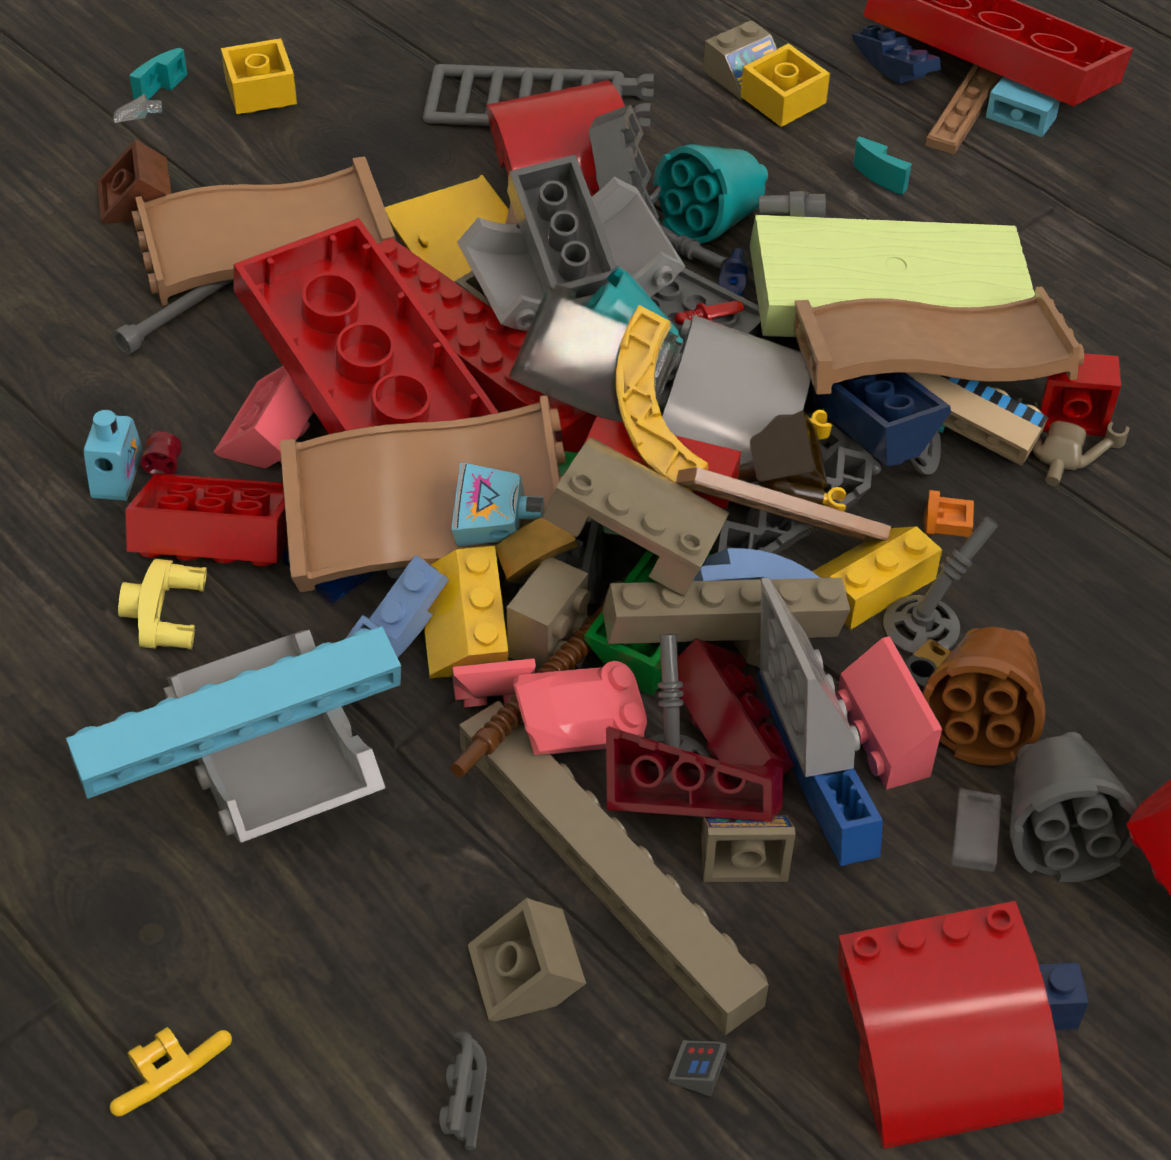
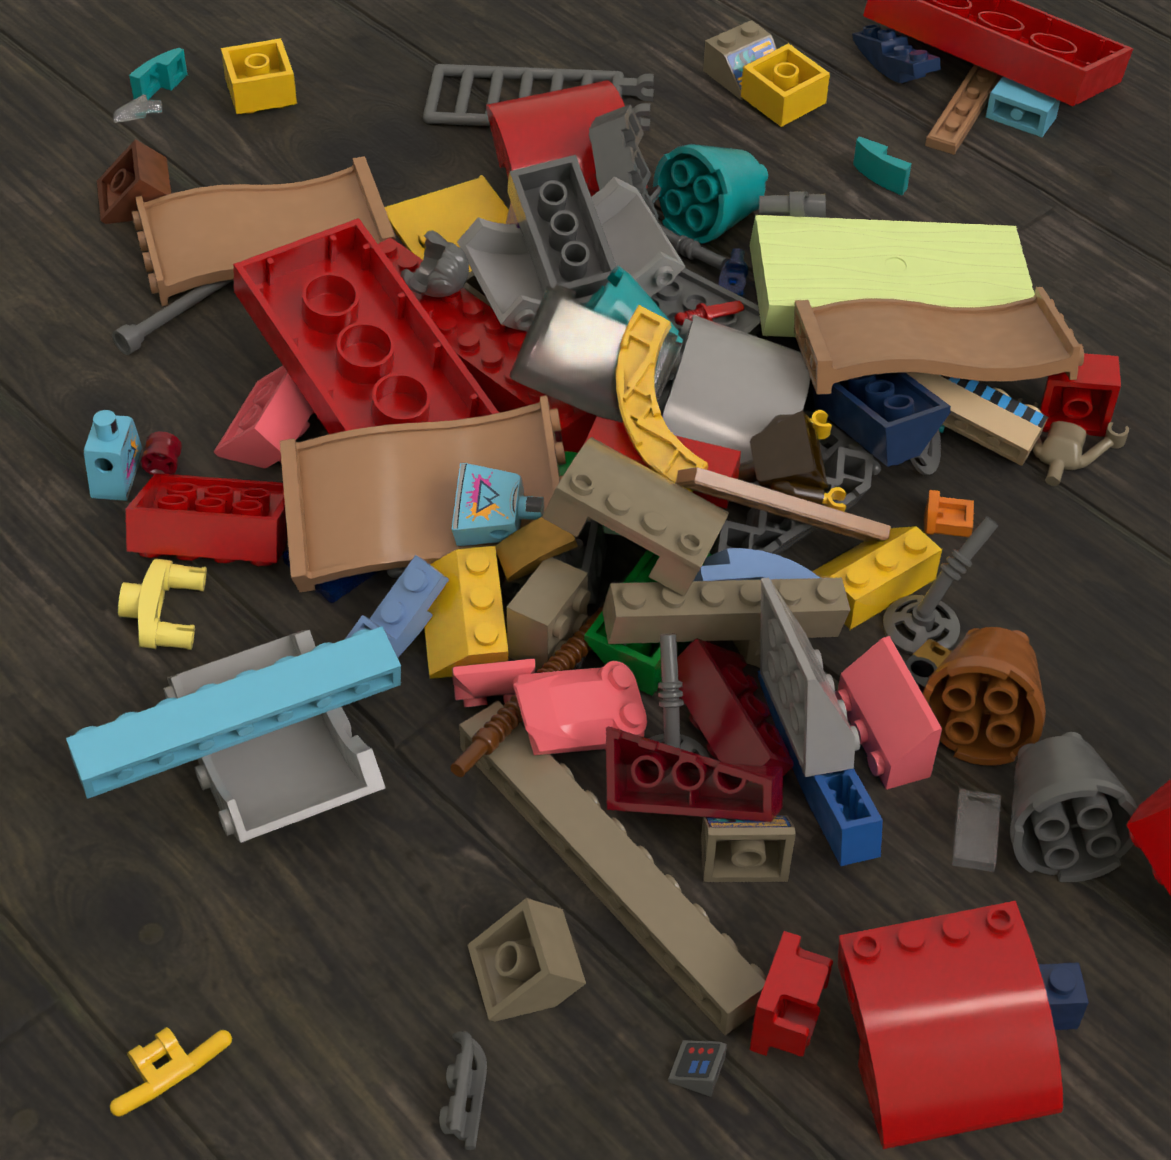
(442, 268): none -> dark grey hair
(789, 998): none -> red panel

